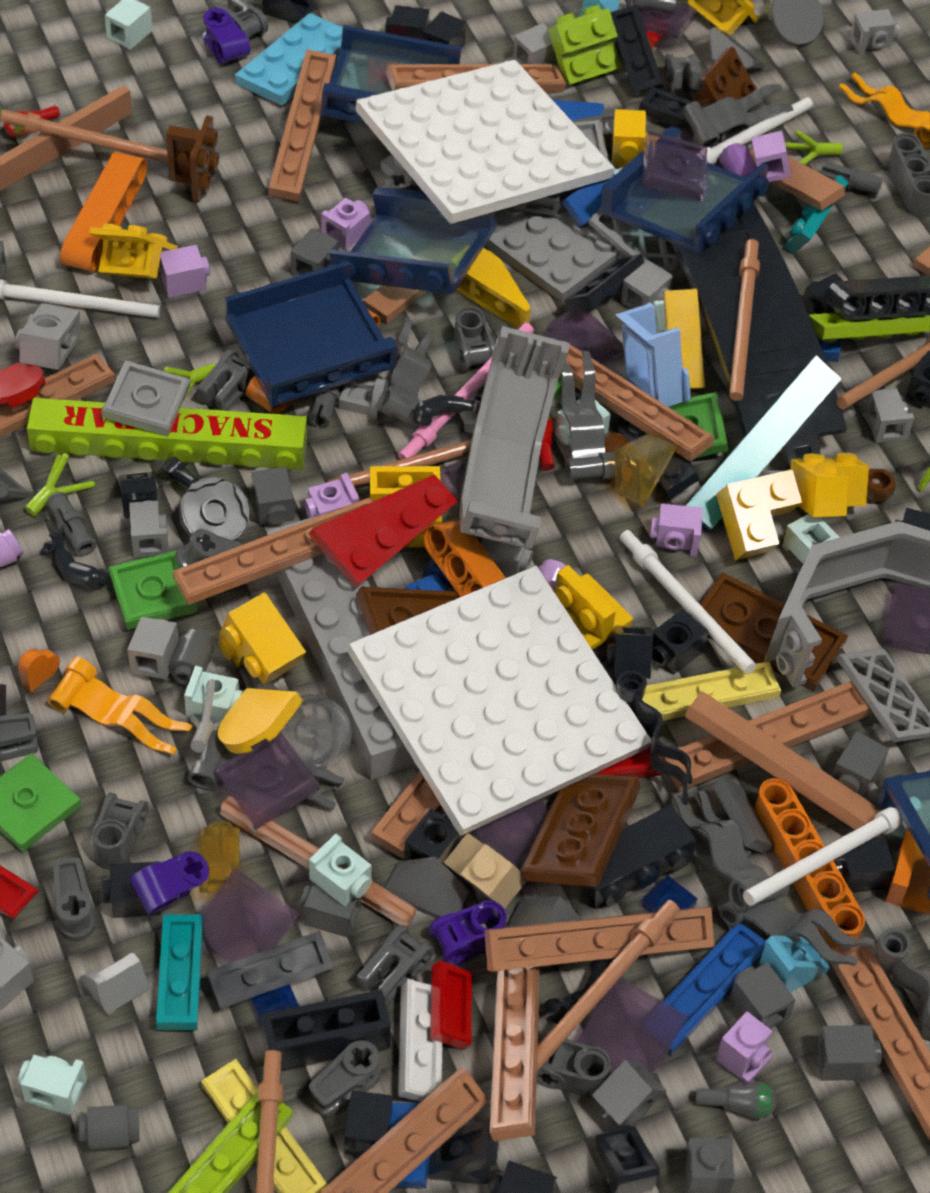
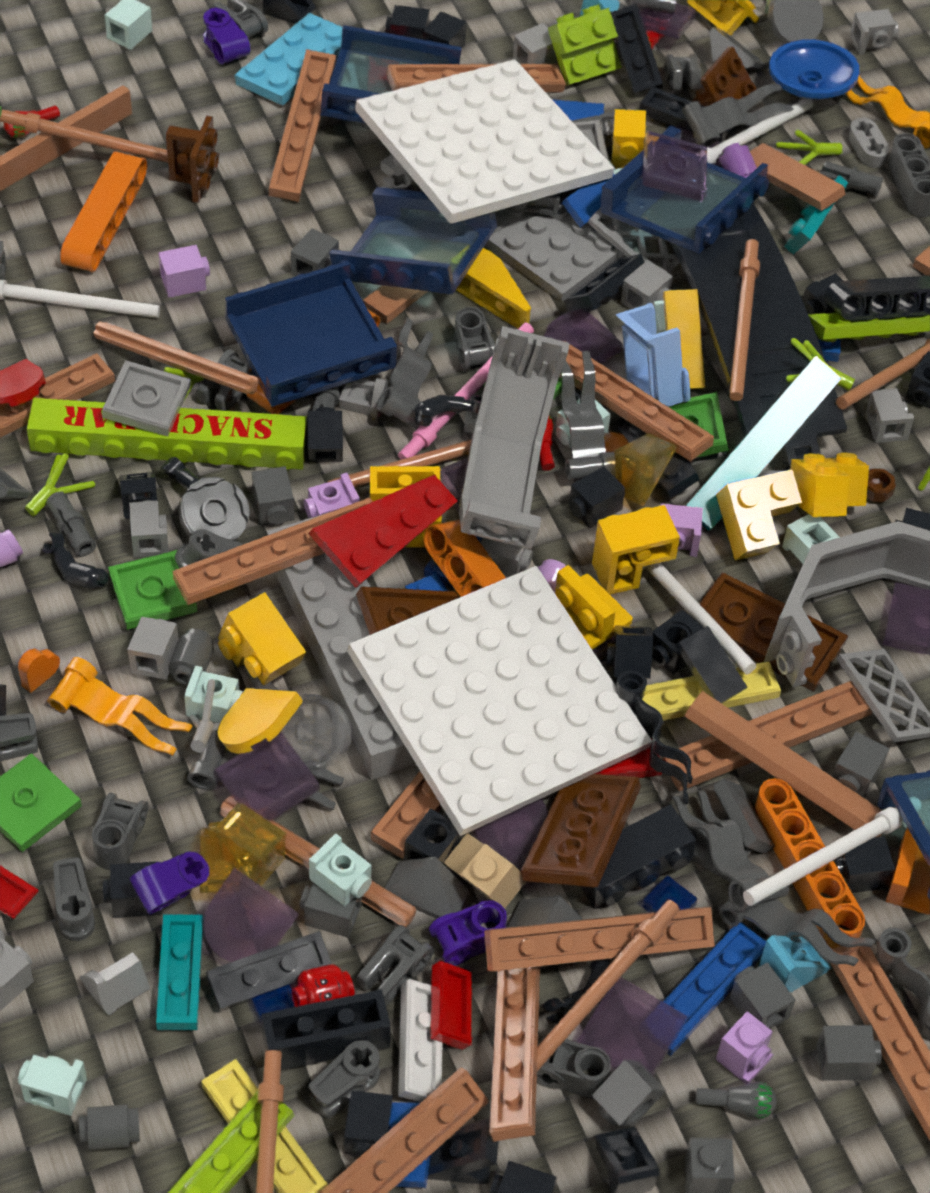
(48, 336): light grey brick -> none
(130, 250): yellow bracket -> none
(176, 358): none -> nougat axle
(252, 842): none -> clear yellow slope
(321, 985): none -> red head
(325, 435): none -> black brick
(350, 218): lavender brick -> none
(596, 497): none -> black brick
(629, 543): none -> yellow brick
(711, 665): none -> black tile
(772, 151): lavender brick -> none
(810, 352): none -> lime plant
(814, 69): none -> blue dish
(874, 141): none -> light grey beam

